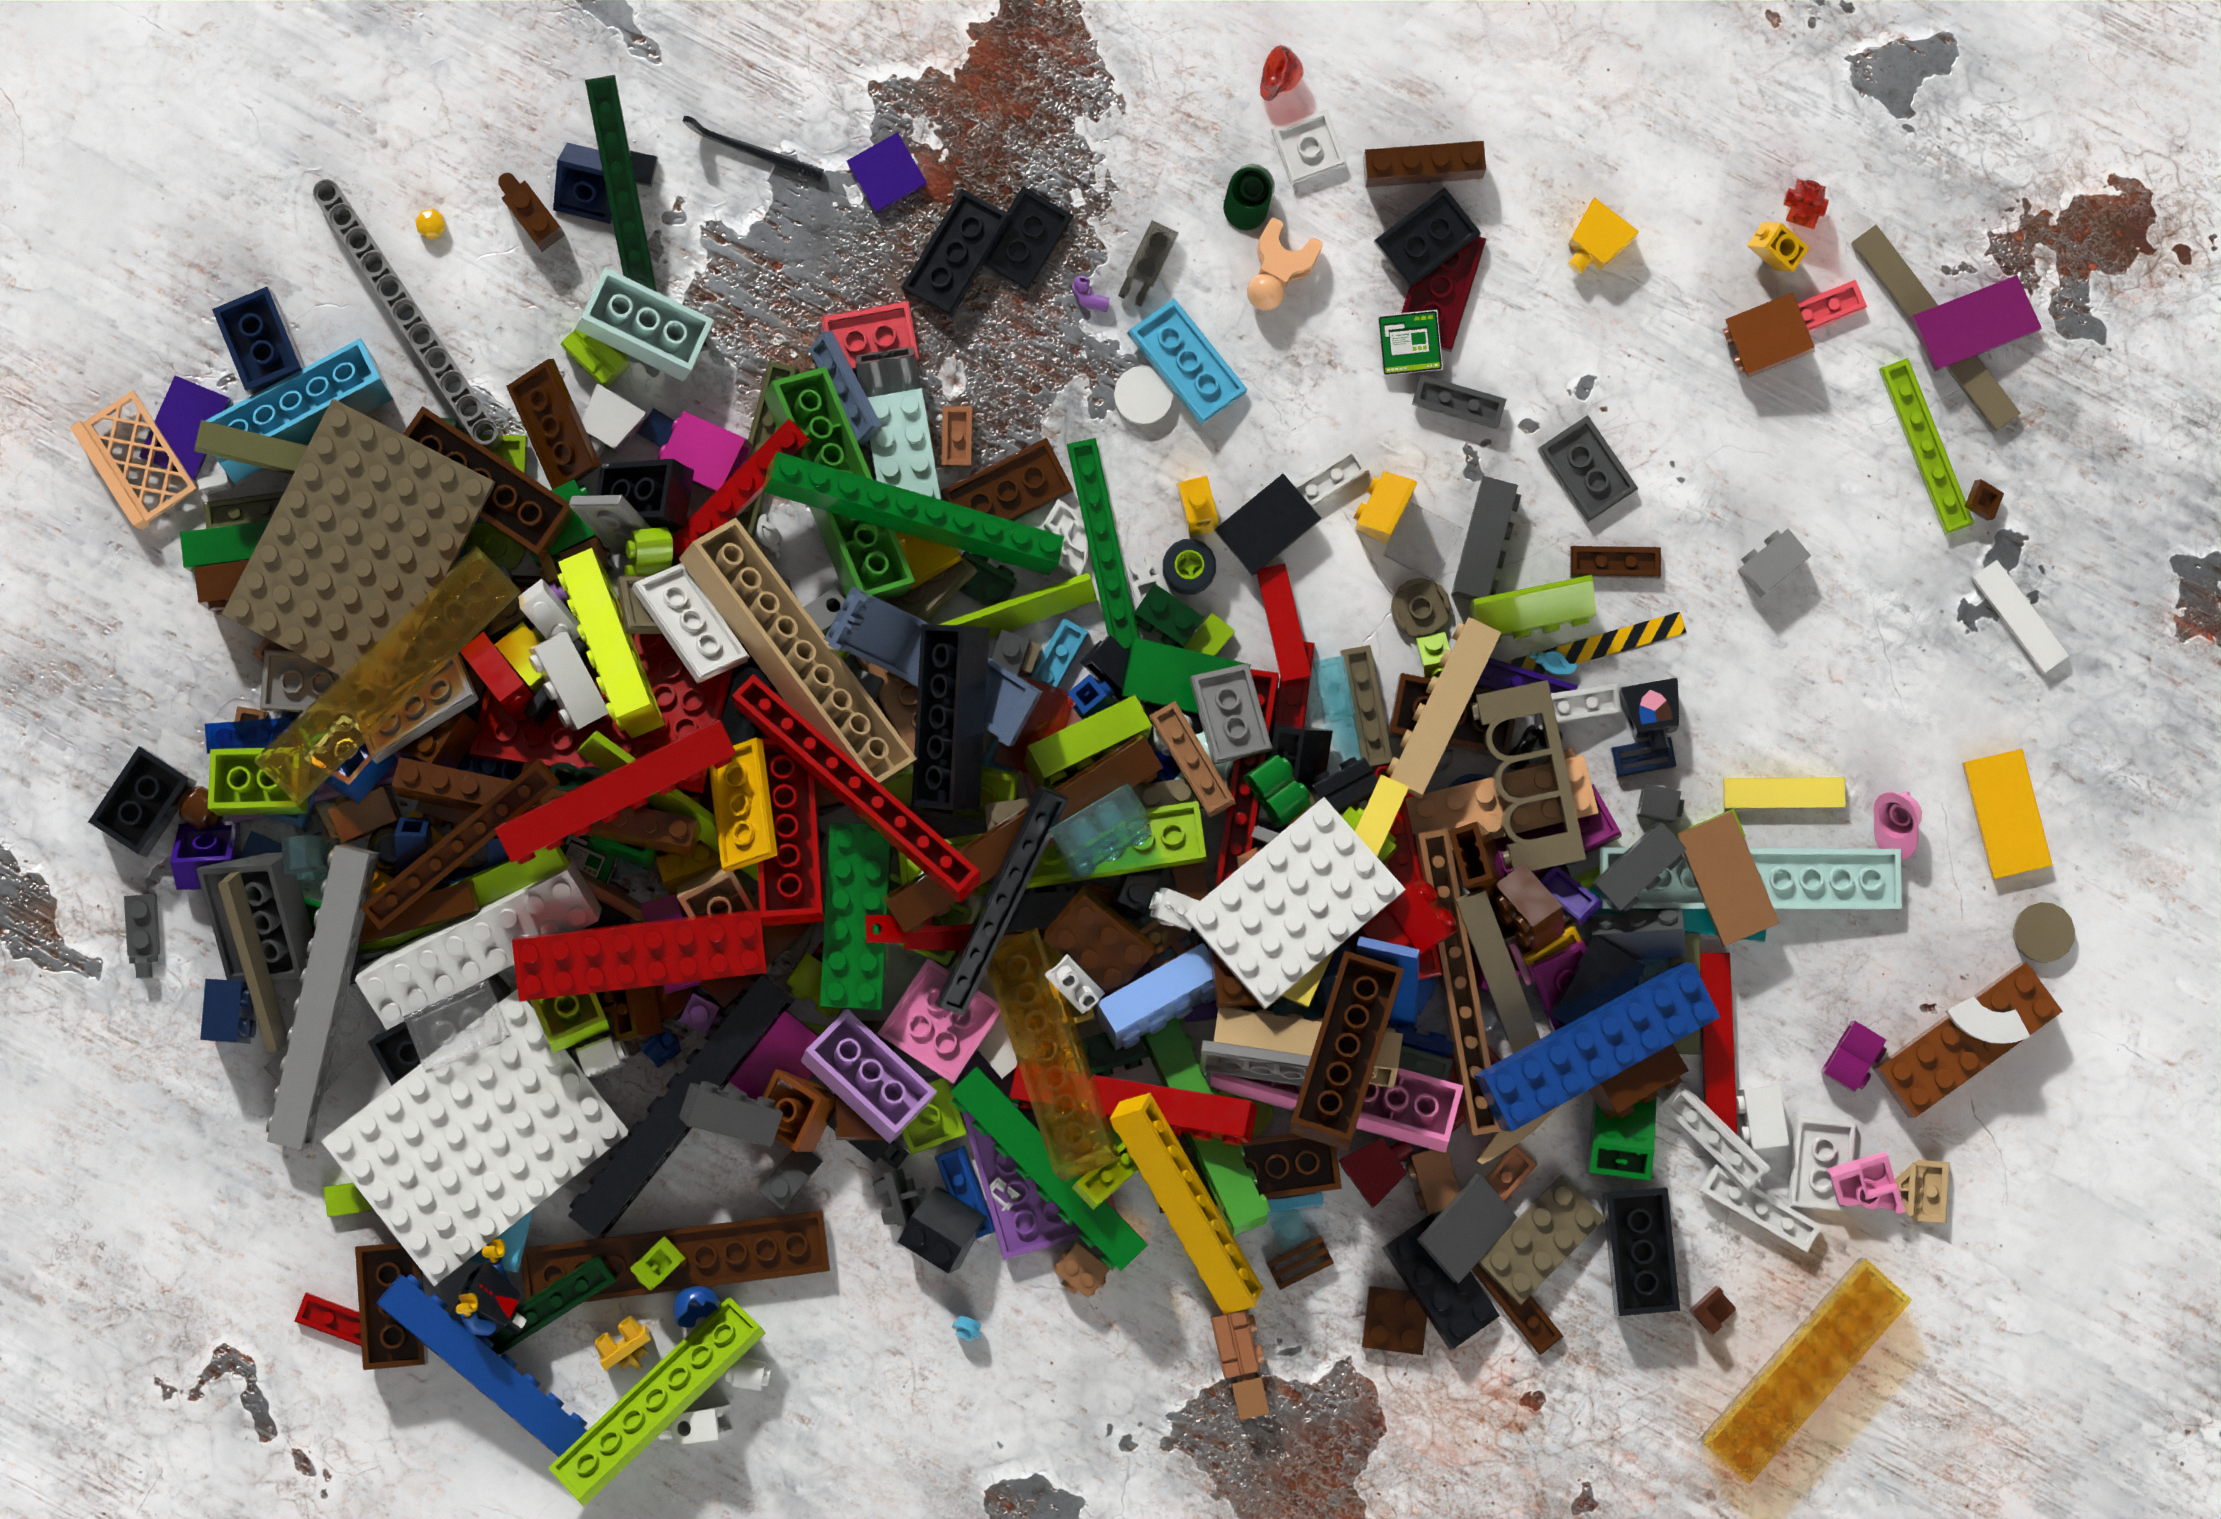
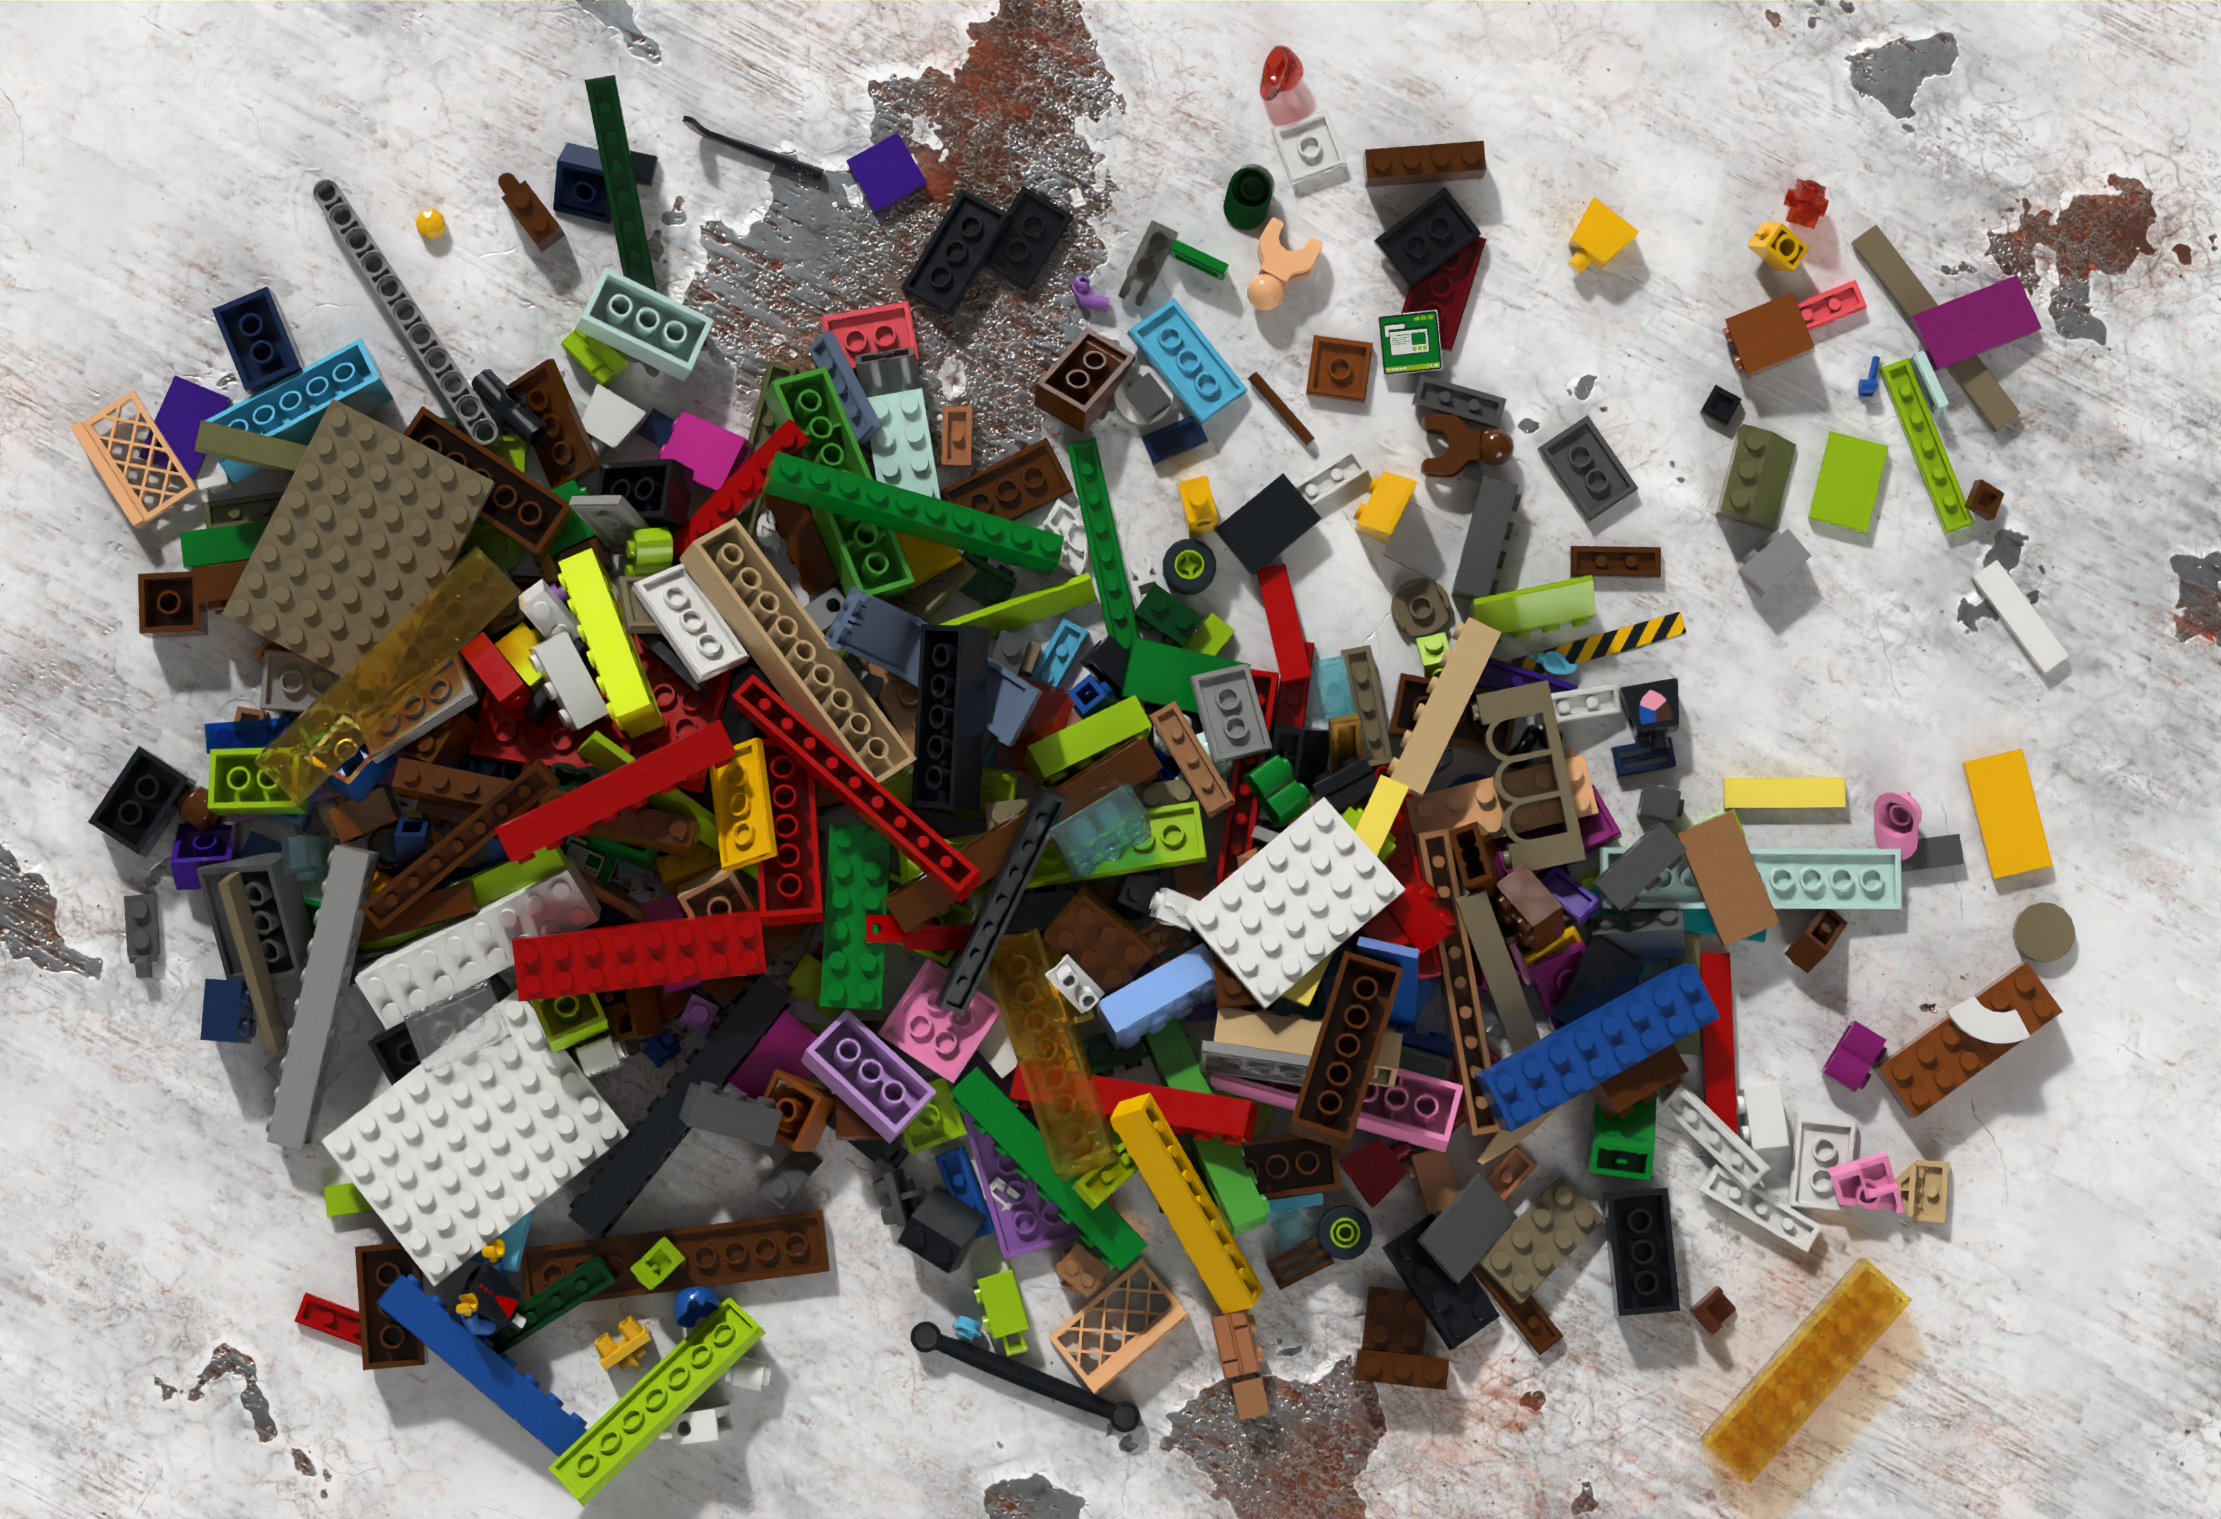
(170, 606): none -> reddish brown brick
(509, 407): none -> black piece
(674, 664): none -> black tile
(804, 544): none -> reddish brown brick
(1003, 1309): none -> lime brick
(1025, 1376): none -> black piece
(1083, 380): none -> reddish brown slope
(1135, 1347): none -> light nougat fence
(1147, 396): none -> dark grey brick
(1174, 440): none -> dark blue tile
(1199, 260): none -> green tile
(1281, 408): none -> reddish brown bar
(1336, 1237): none -> black wheel
(1339, 368): none -> dark orange tile
(1344, 739): none -> pearl gold tile
(1400, 1368): none -> reddish brown brick
(1465, 446): none -> reddish brown piece
(1720, 405): none -> black tile
(1756, 477): none -> olive slope
(1815, 939): none -> reddish brown slope
(1848, 482): none -> lime tile
(1868, 386): none -> blue hand
(1928, 382): none -> light aqua tile
(1935, 853): none -> dark grey tile

